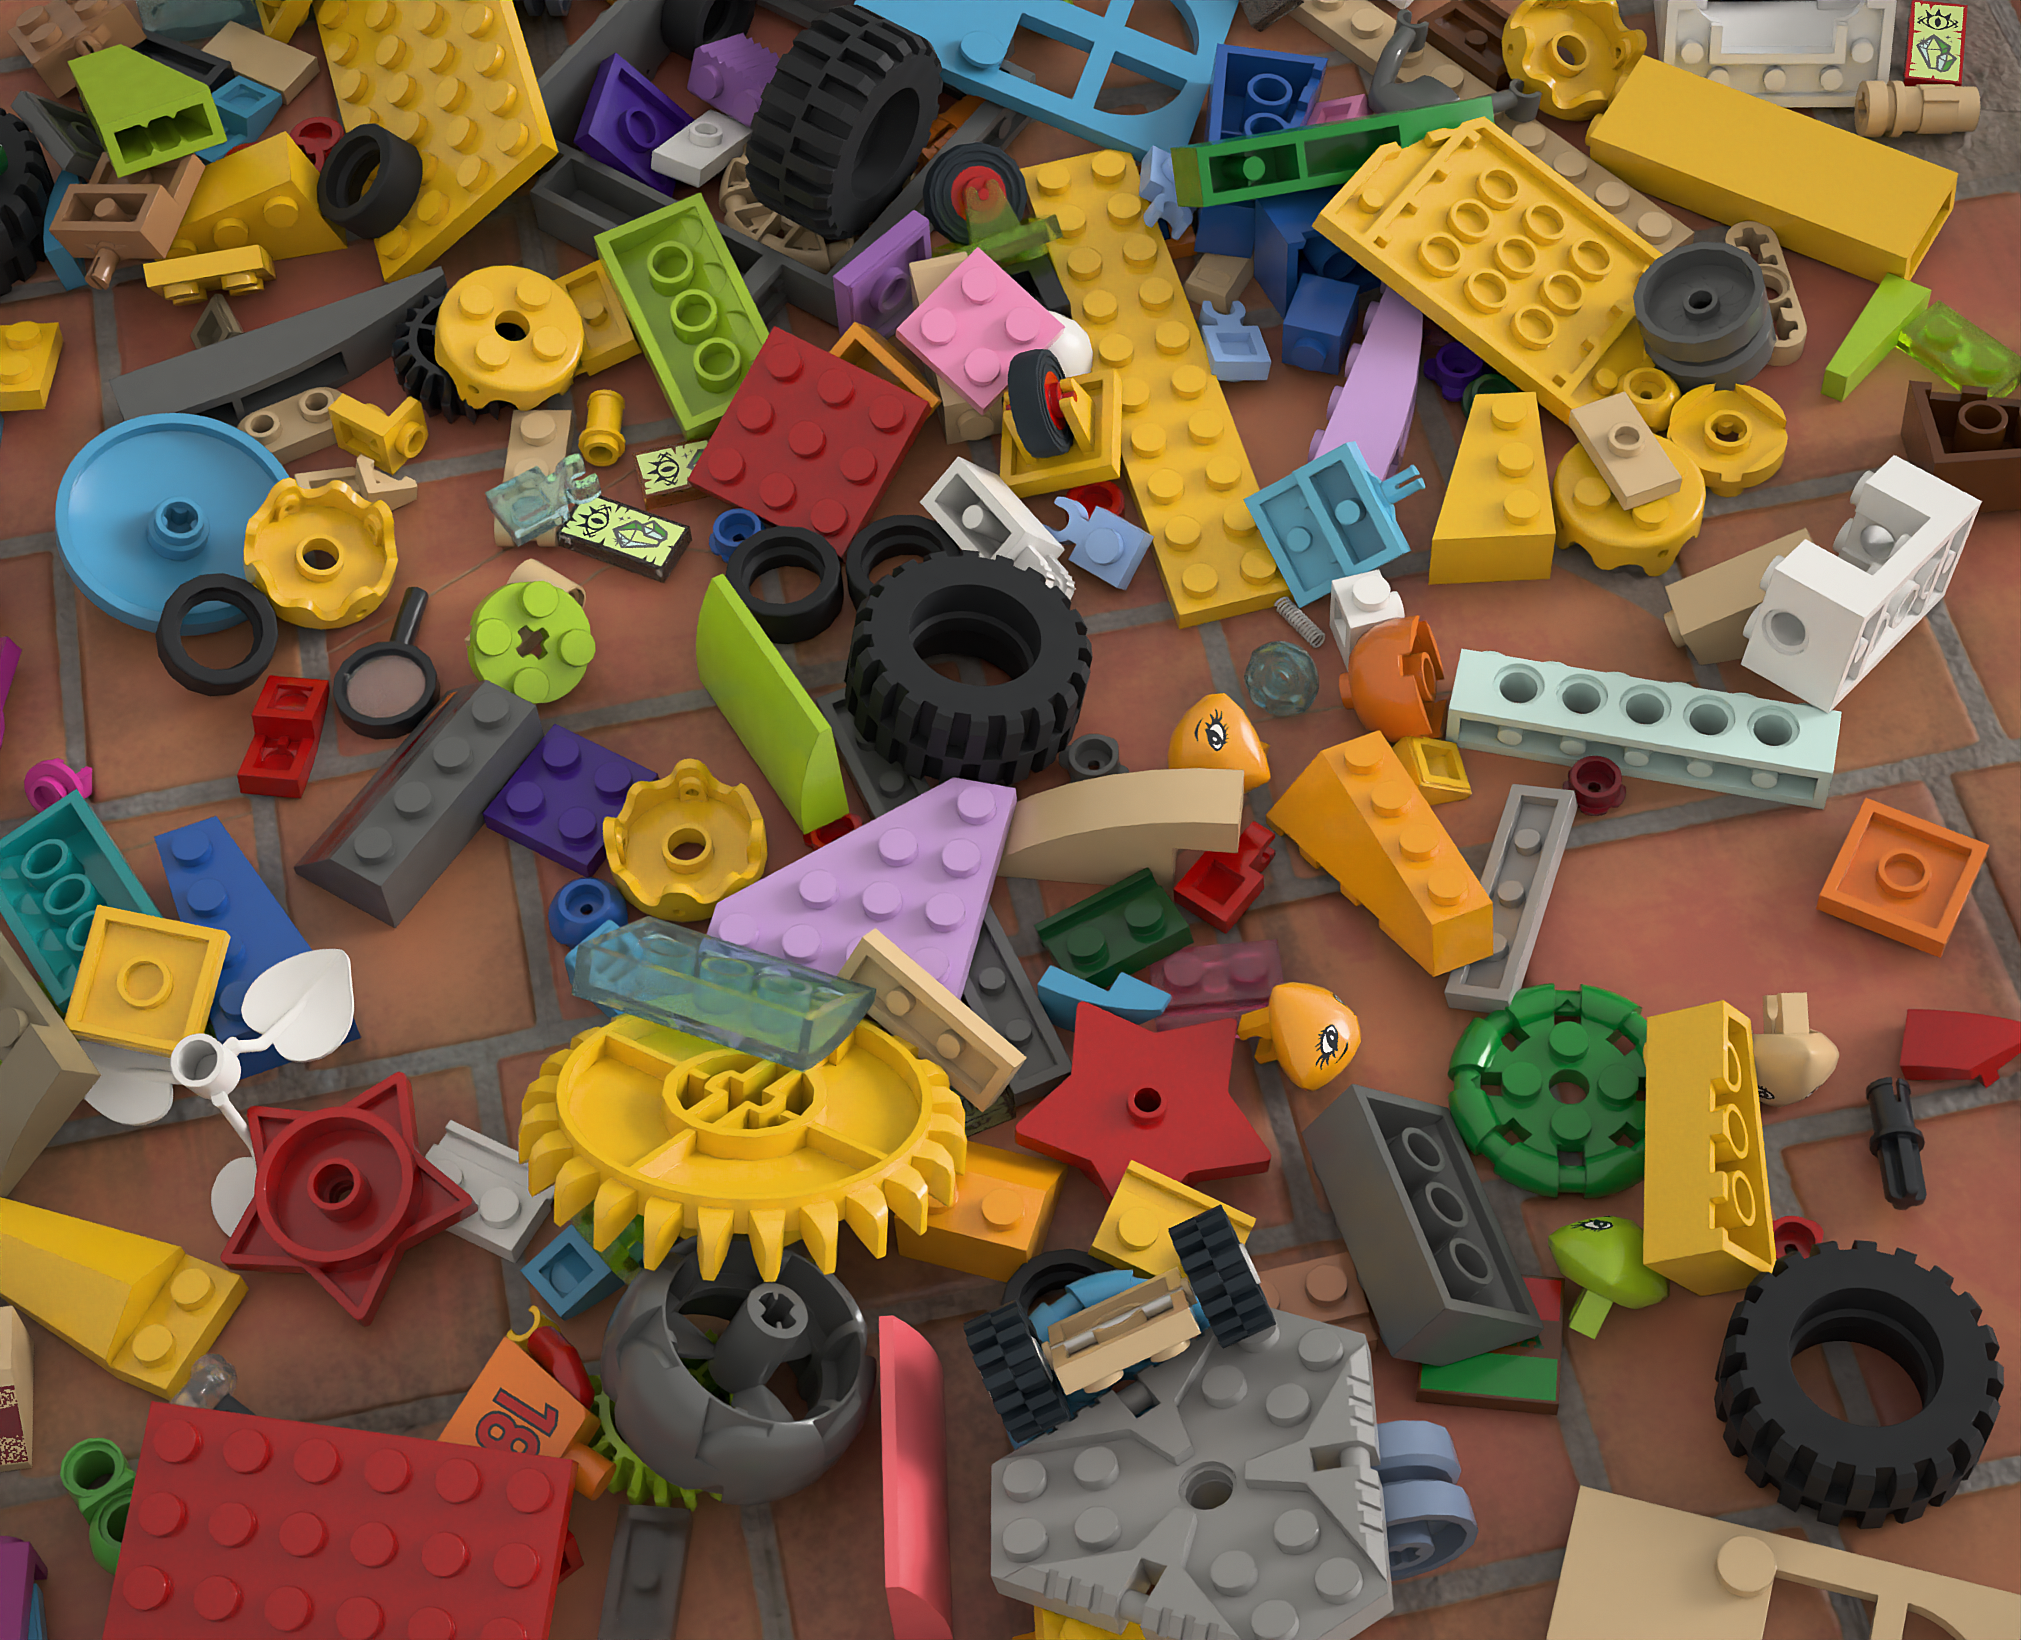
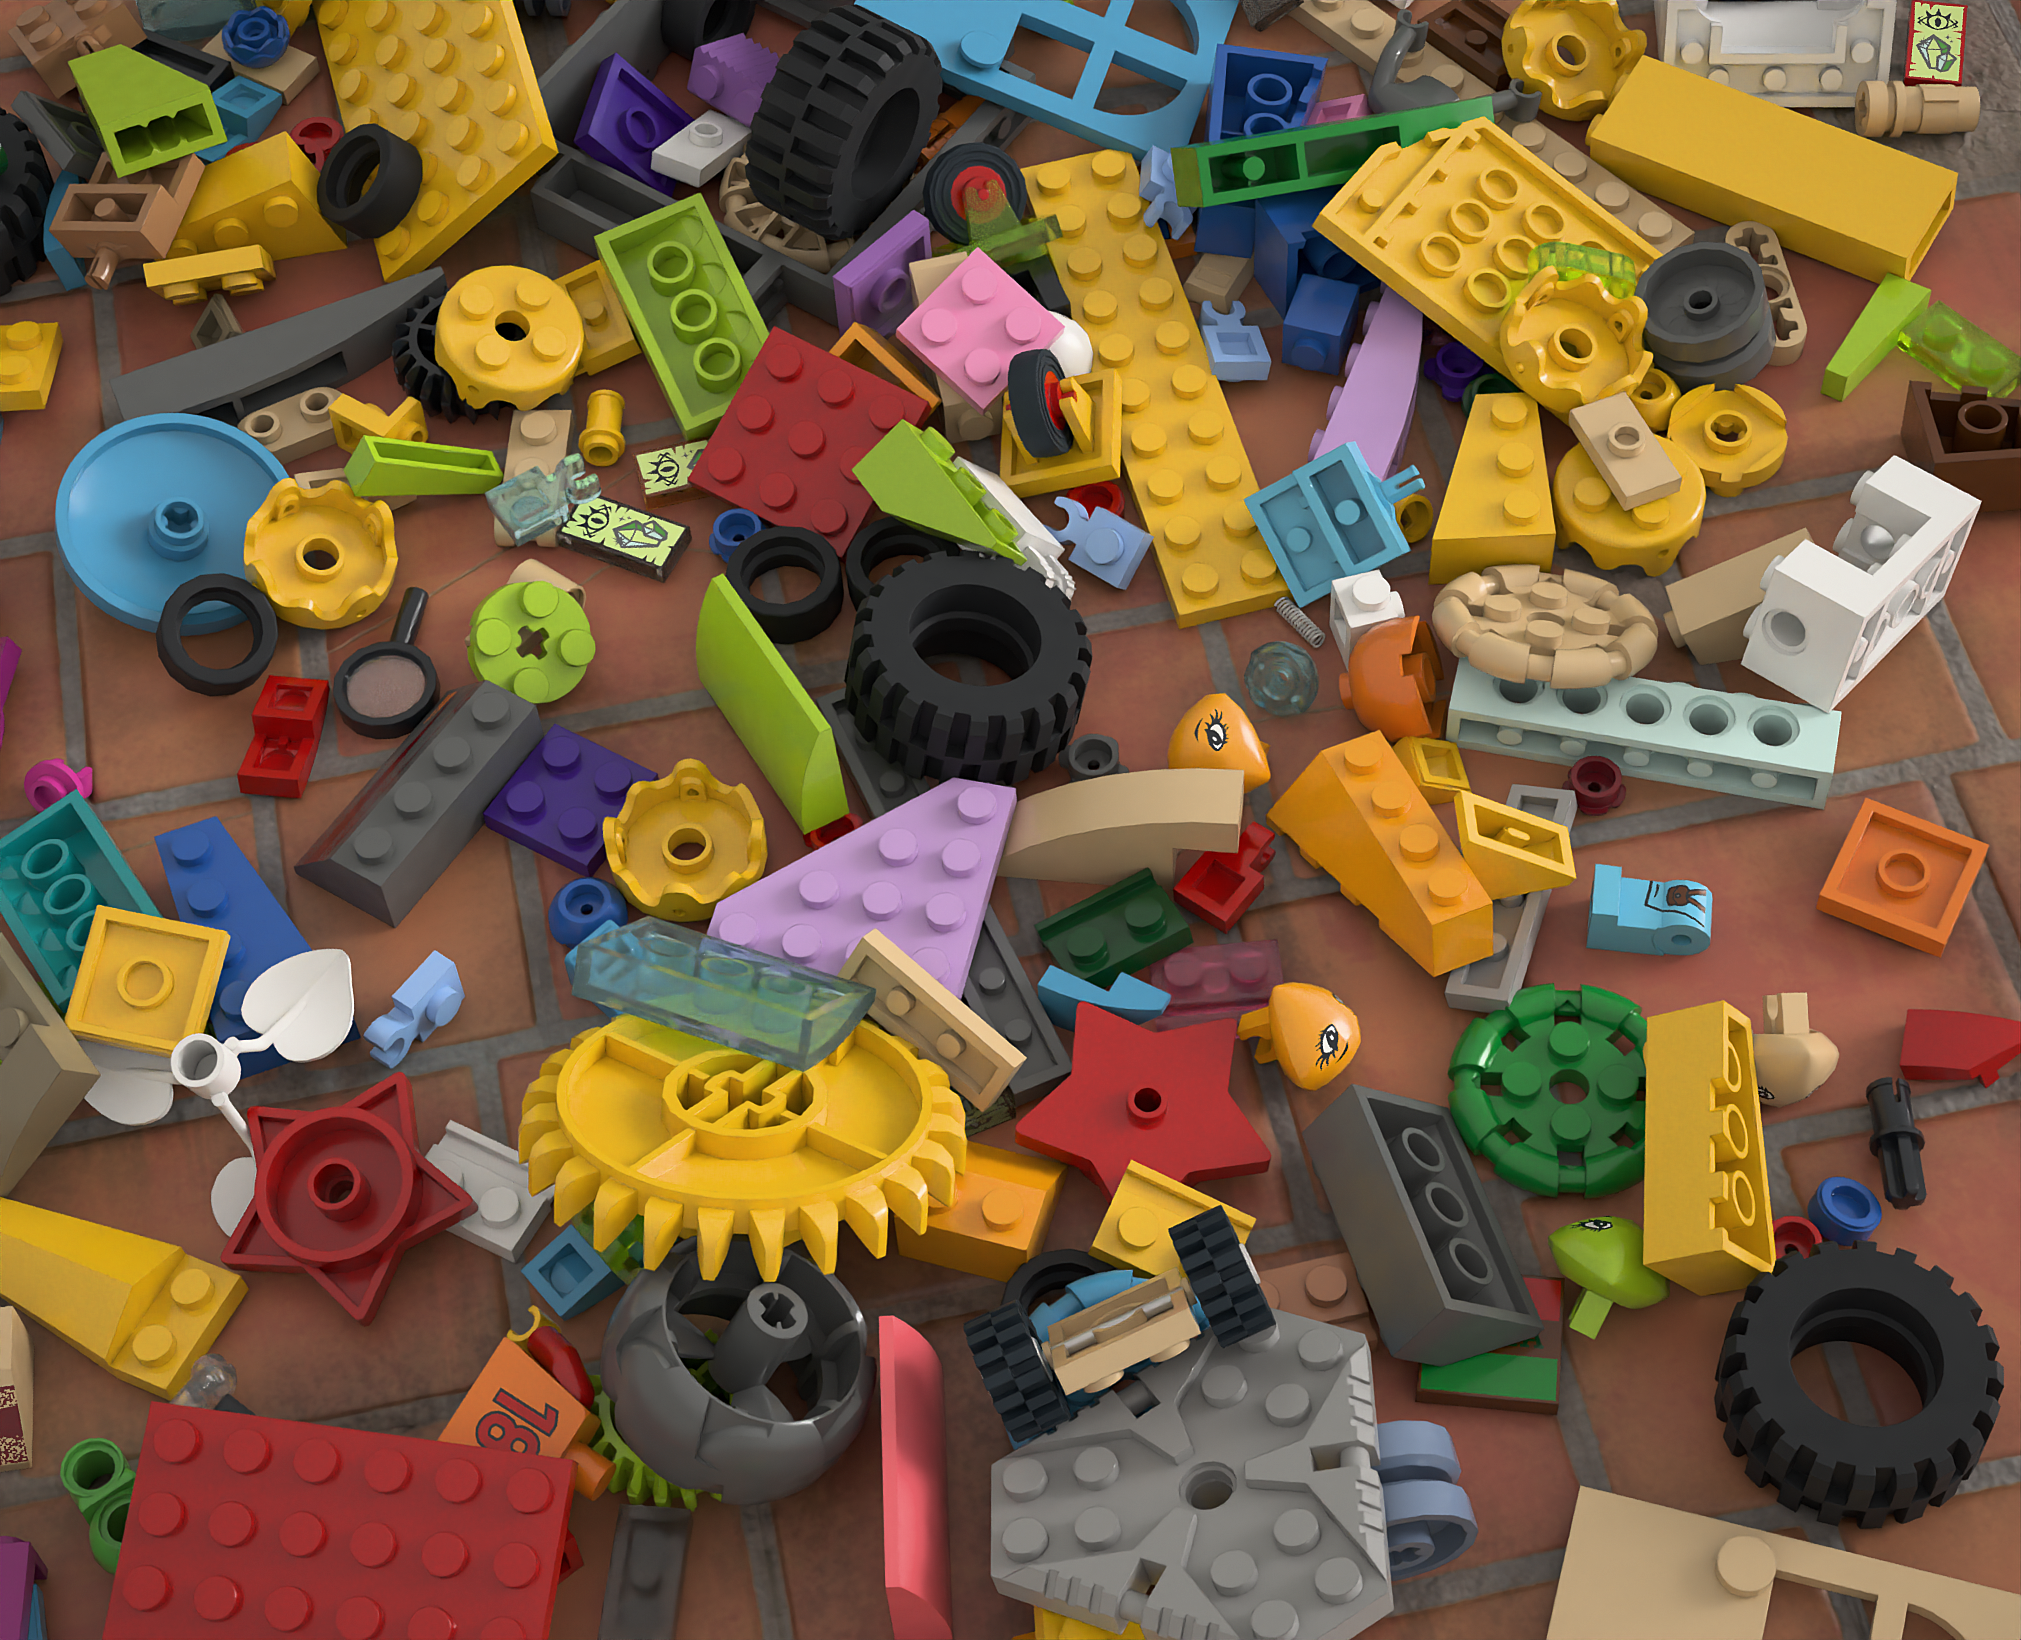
(256, 37): none -> blue plate
(419, 468): none -> lime piece
(421, 1005): none -> light blue plate
(922, 488): none -> lime slope
(1419, 515): none -> yellow hinge
(1511, 848): none -> yellow slope
(1545, 626): none -> tan plate
(1574, 260): none -> clear neon green beam
(1588, 317): none -> yellow plate
(1648, 914): none -> medium azure leg
(1844, 1210): none -> blue tile

